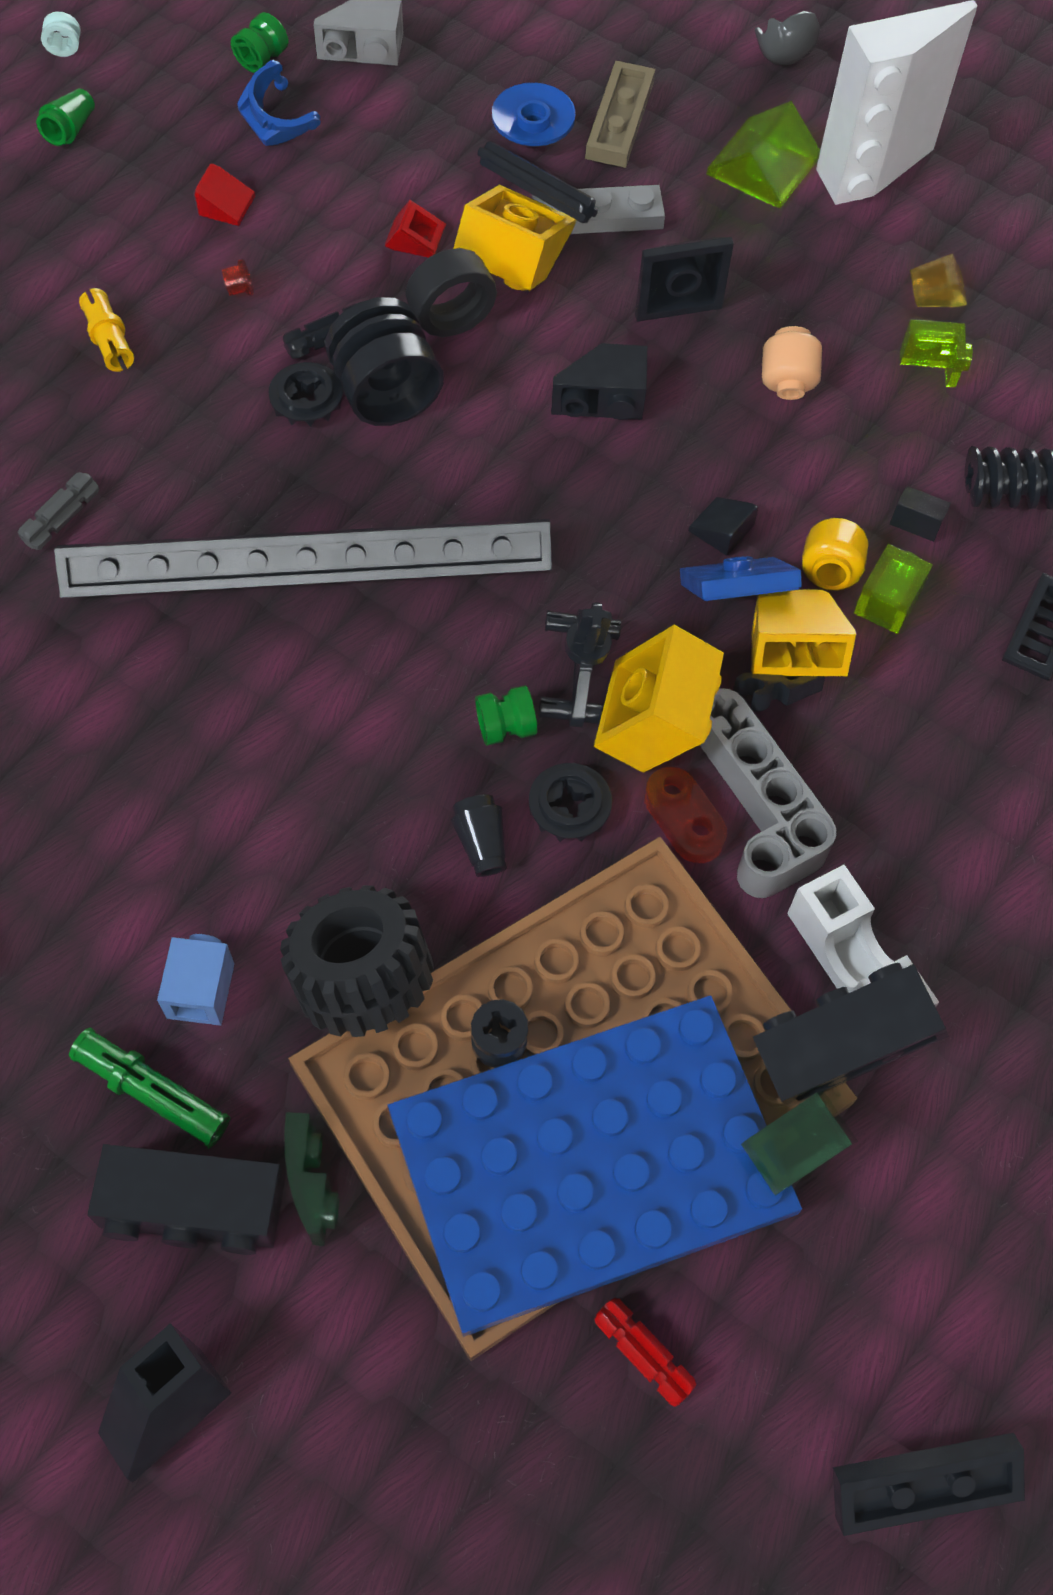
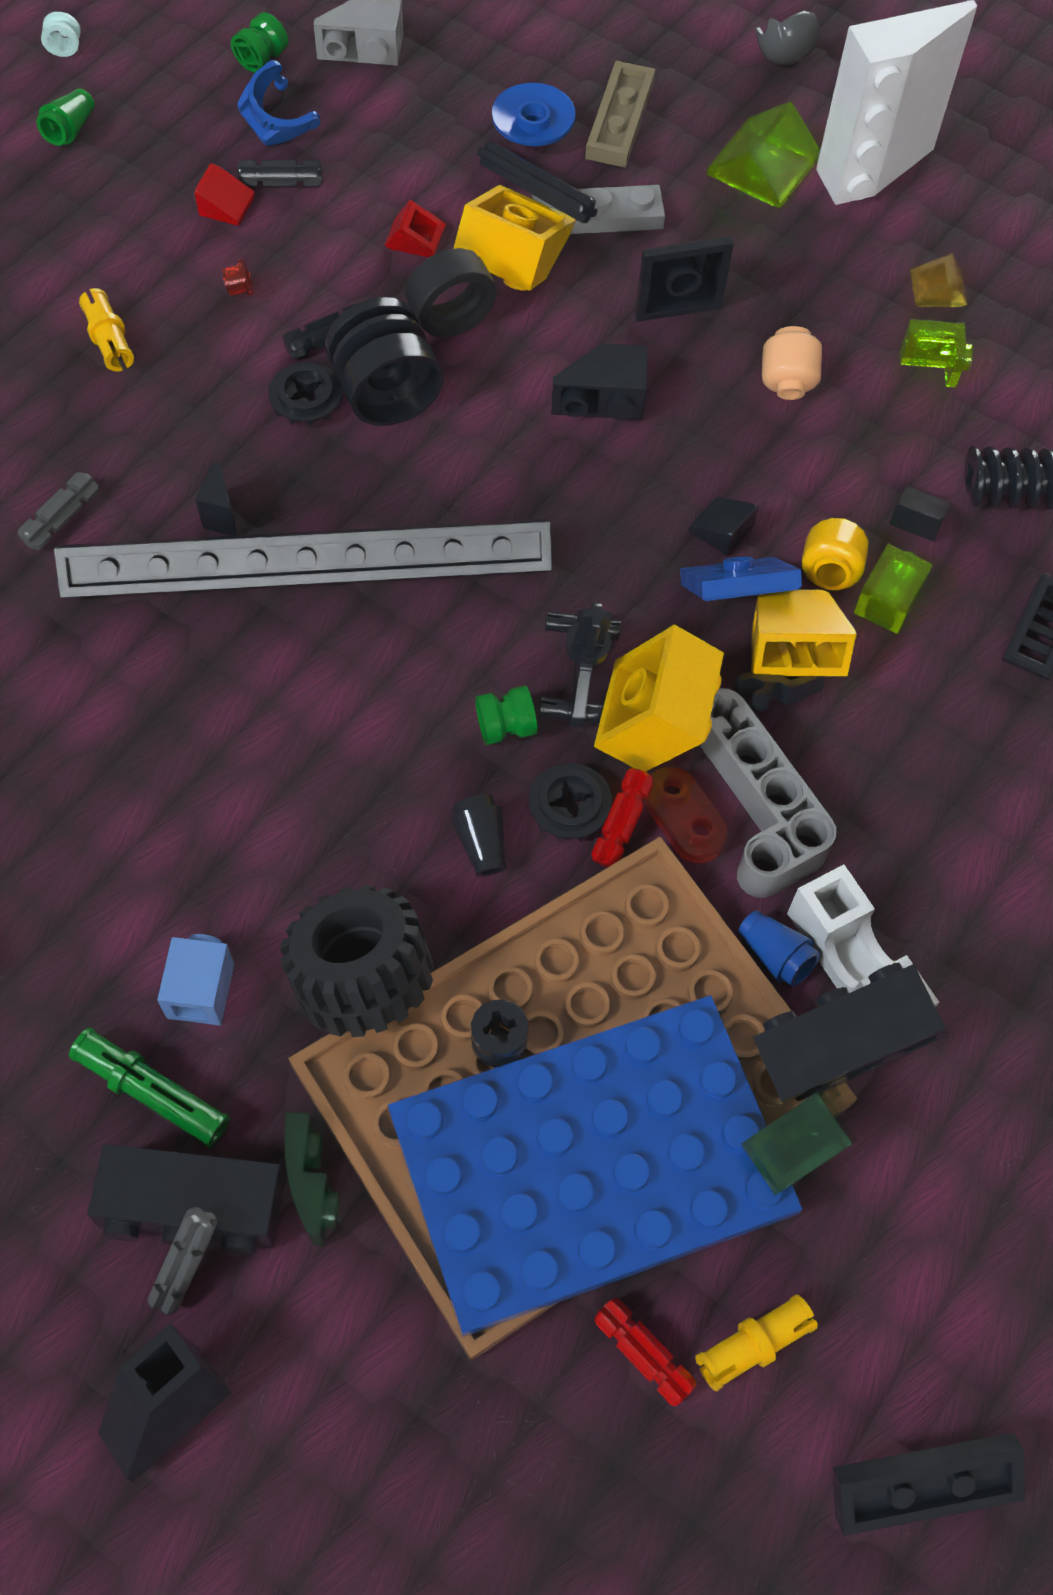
(182, 1260): none -> dark grey axle
(214, 503): none -> black slope
(280, 173): none -> black axle
(622, 817): none -> red axle
(756, 1342): none -> yellow pin
(780, 949): none -> blue cone

